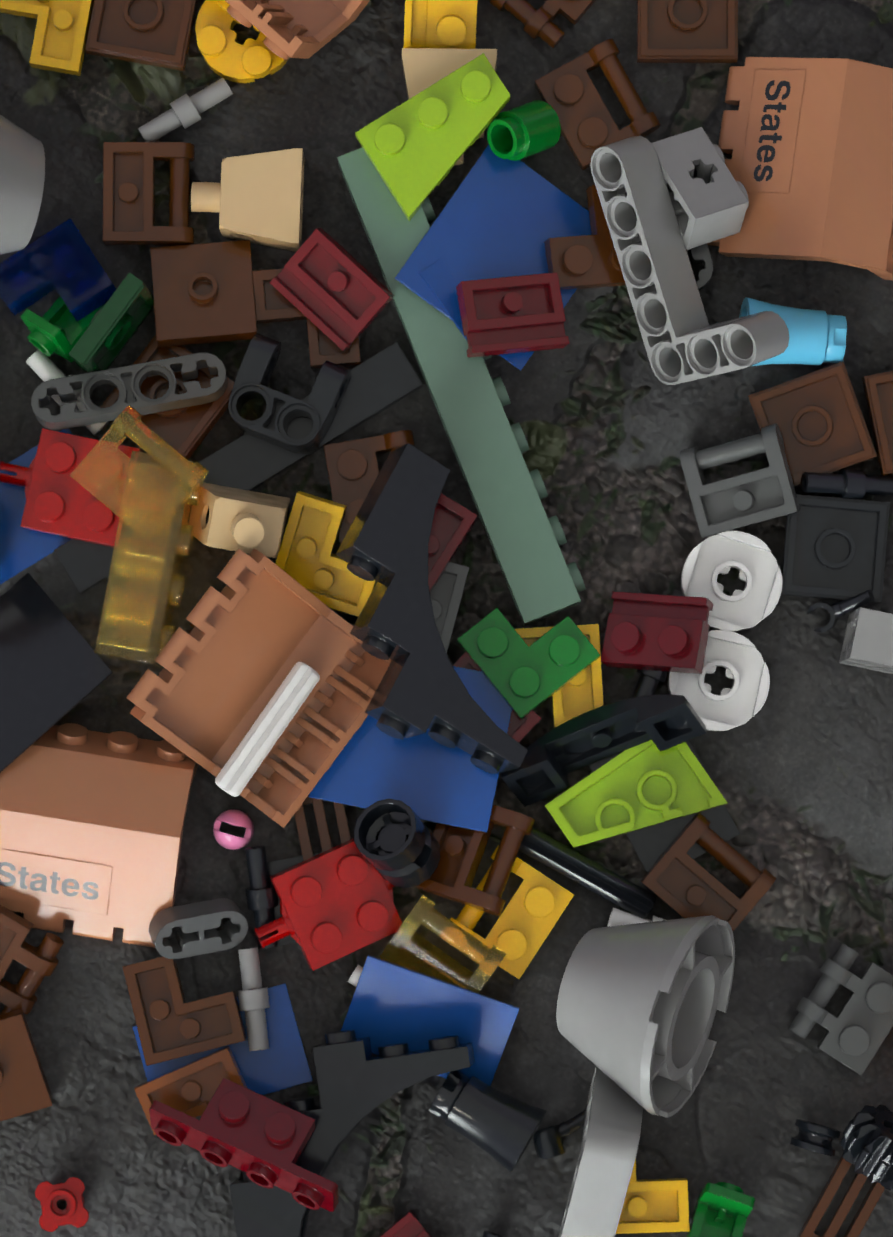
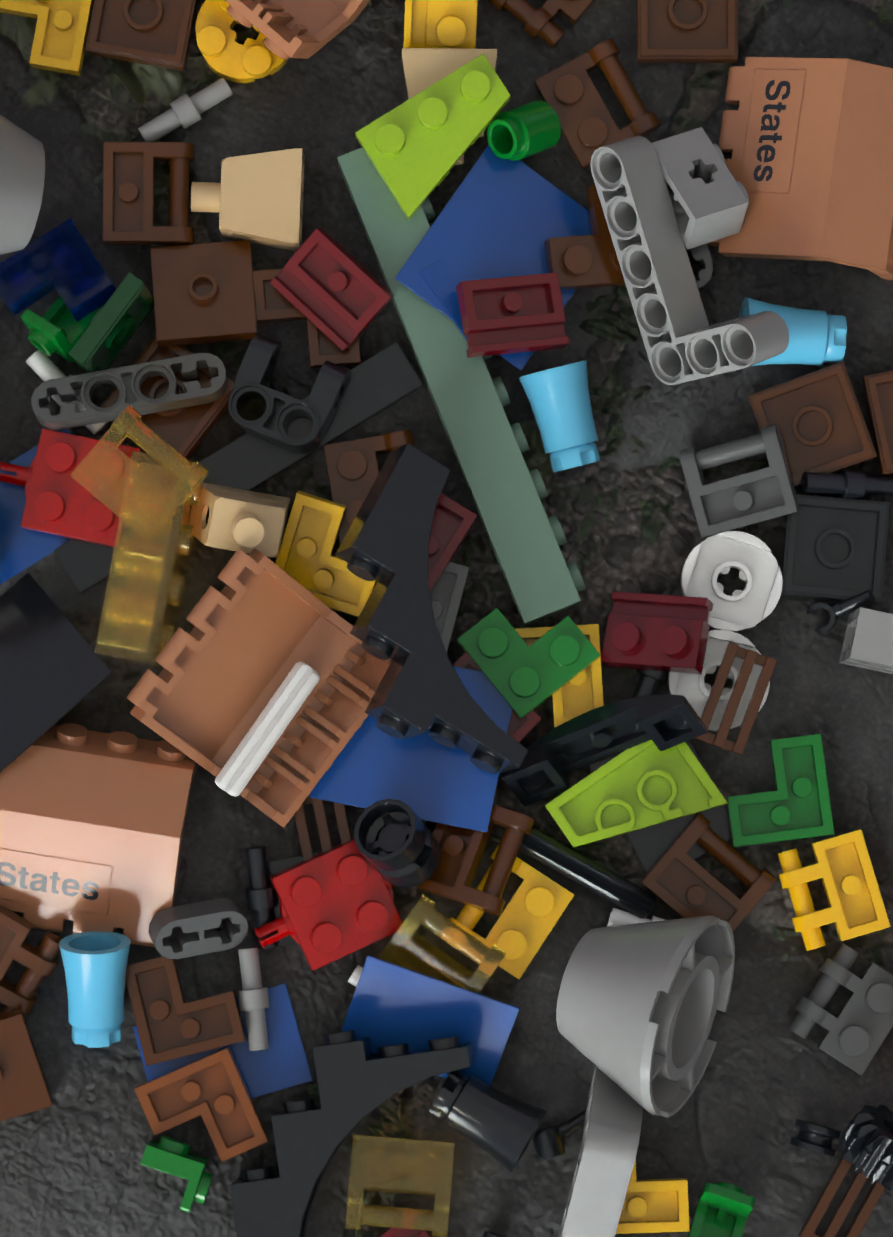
(52, 1215): red plate -> none
(95, 985): none -> medium azure plant
(173, 1158): none -> green bracket
(234, 818): bright pink hinge -> none
(253, 1137): dark red bracket -> none
(400, 1167): none -> clear yellow plate
(563, 414): none -> medium azure plant
(750, 658): none -> reddish brown tile
(798, 805): none -> green plate
(848, 884): none -> yellow plate

